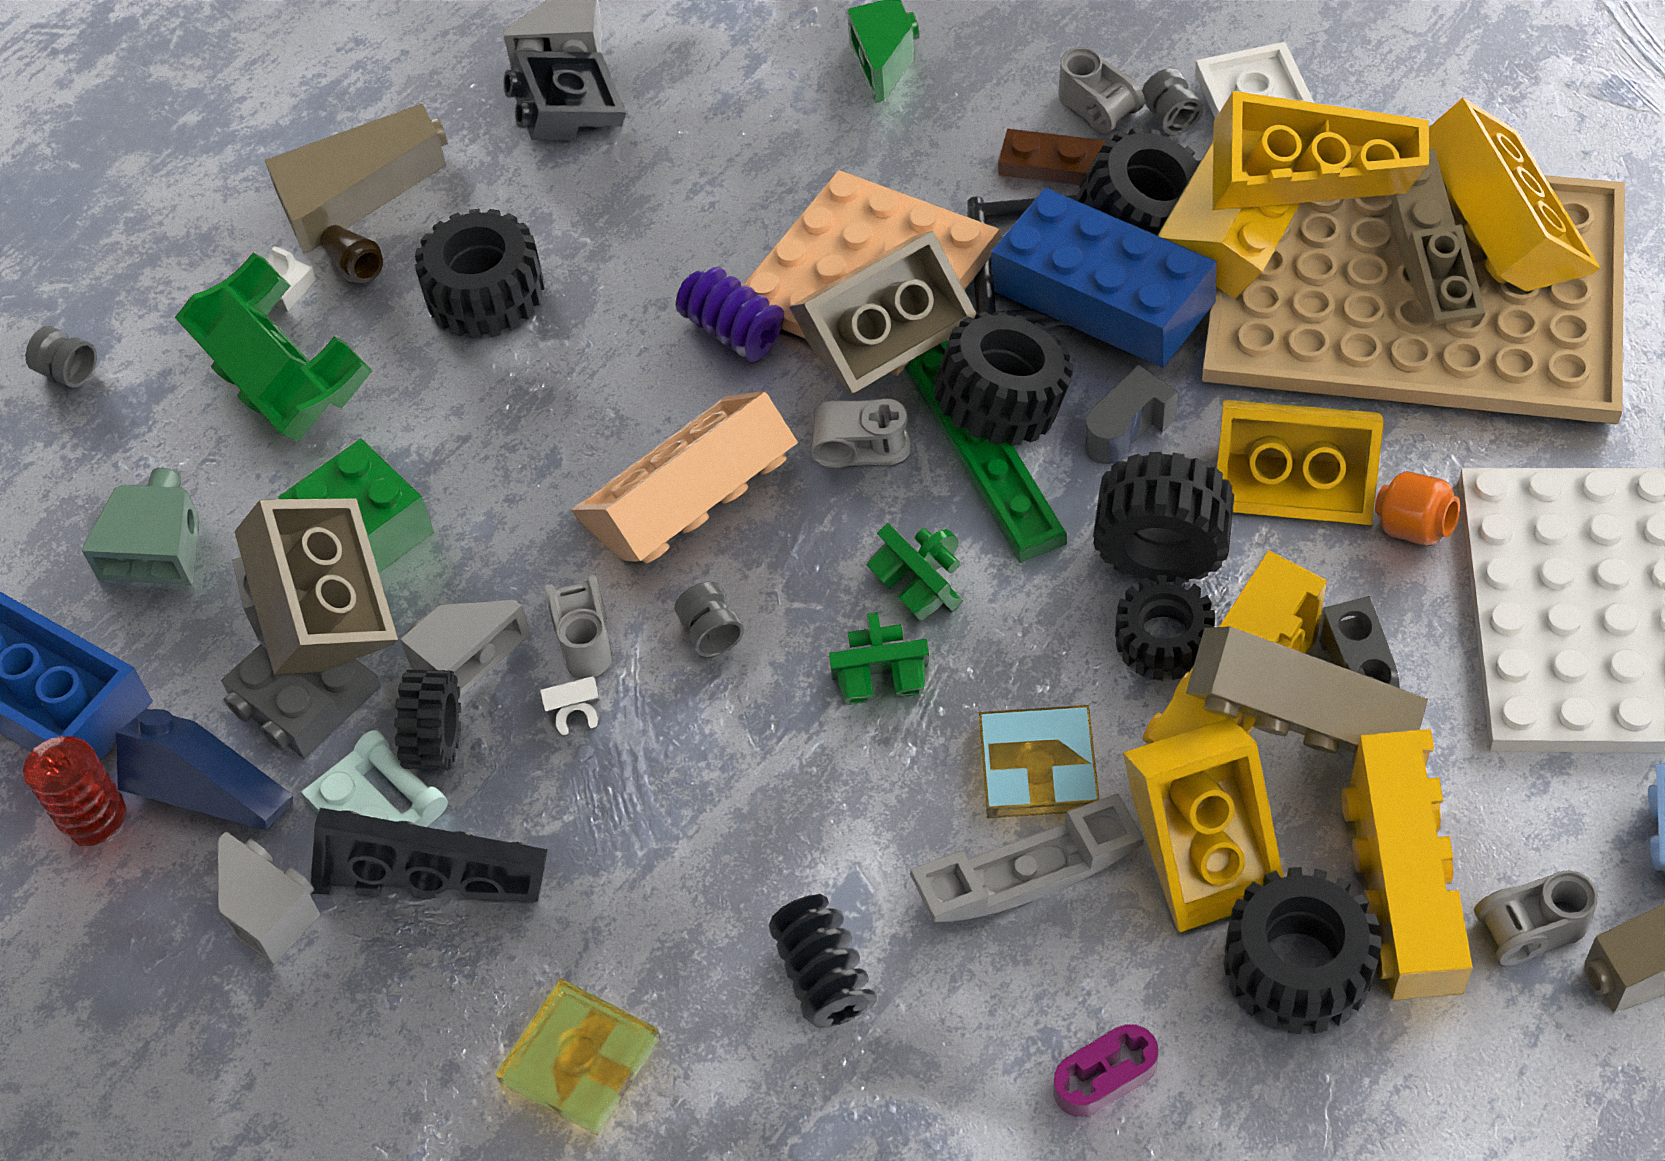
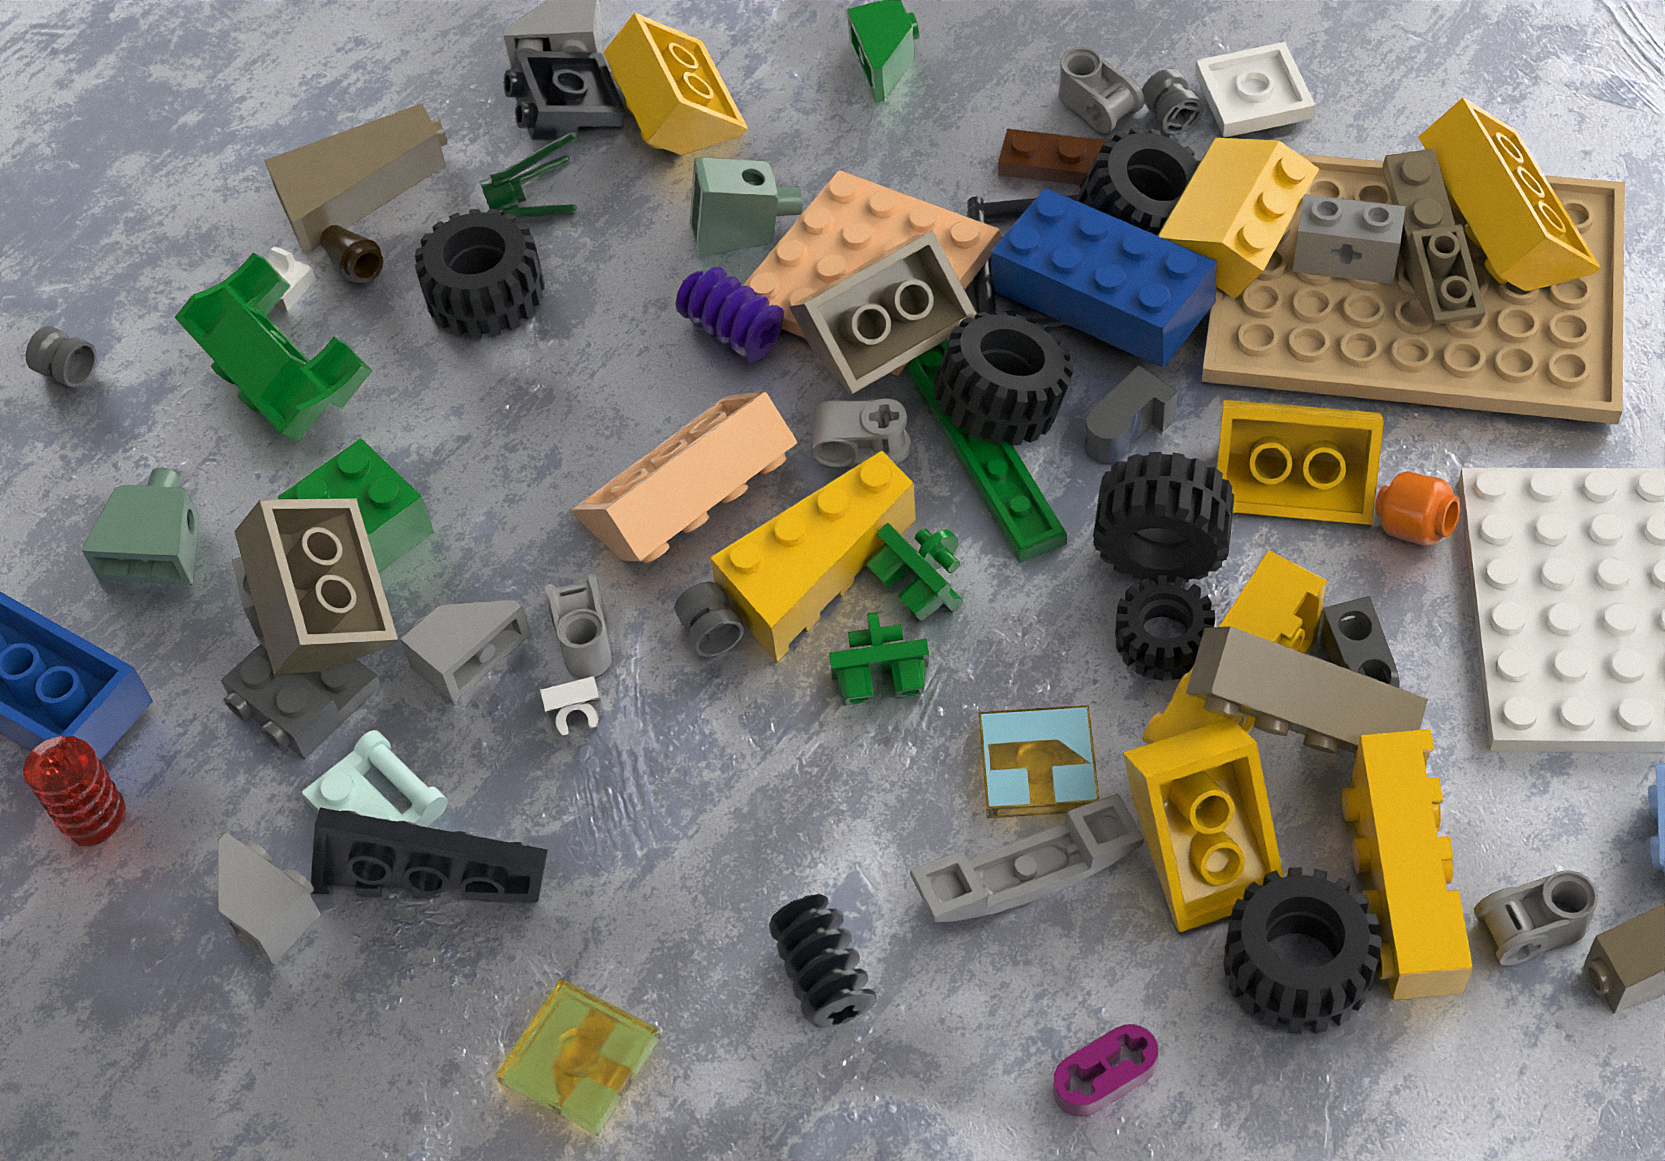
(194, 770): dark blue slope -> none
(427, 719): black tyre -> none
(504, 187): none -> dark green plant
(672, 87): none -> yellow slope
(737, 204): none -> sand green torso
(812, 551): none -> yellow wedge
(1311, 152): yellow wedge -> none
(1348, 238): none -> light grey brick

